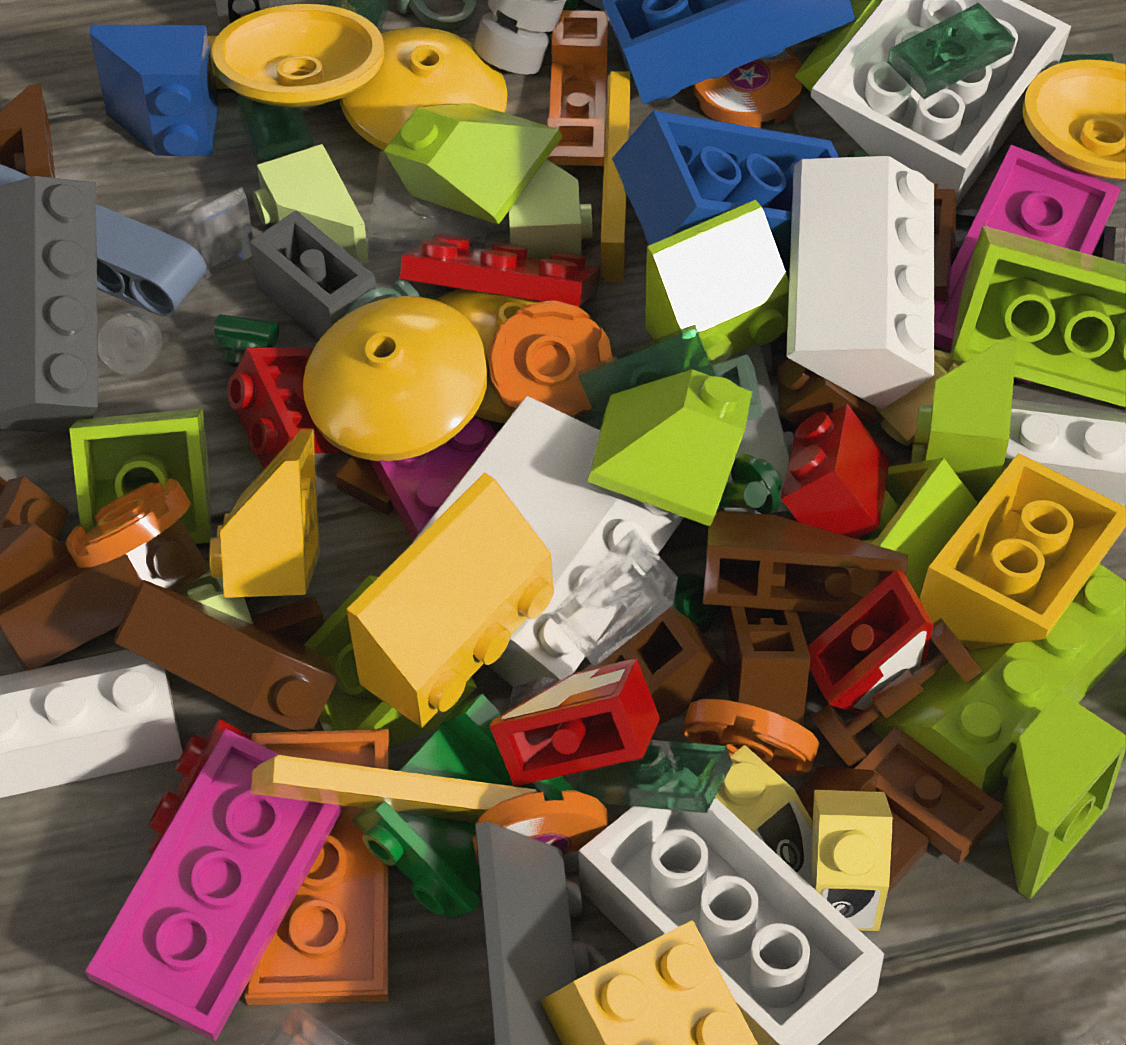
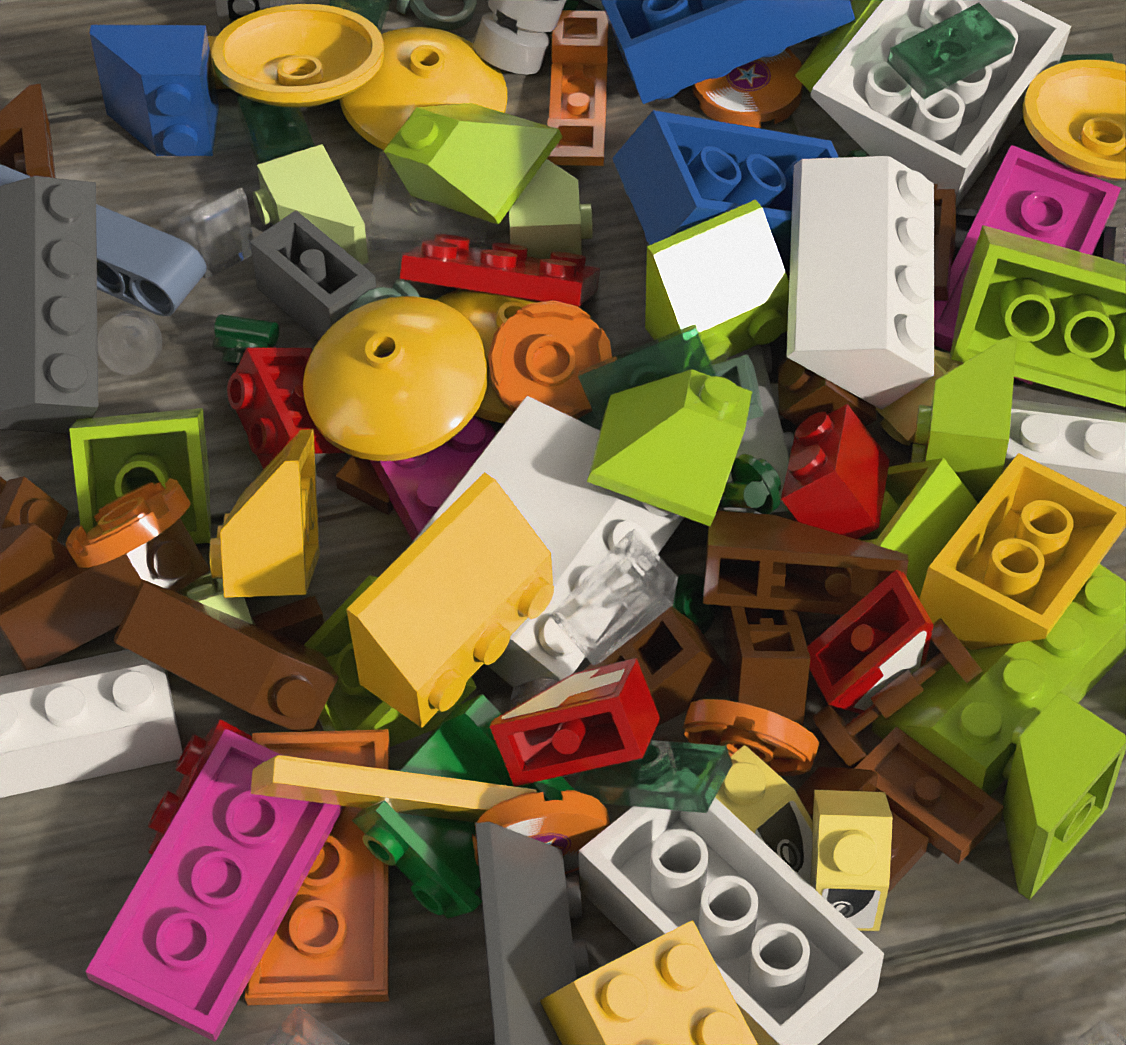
(614, 196): yellow tile -> none

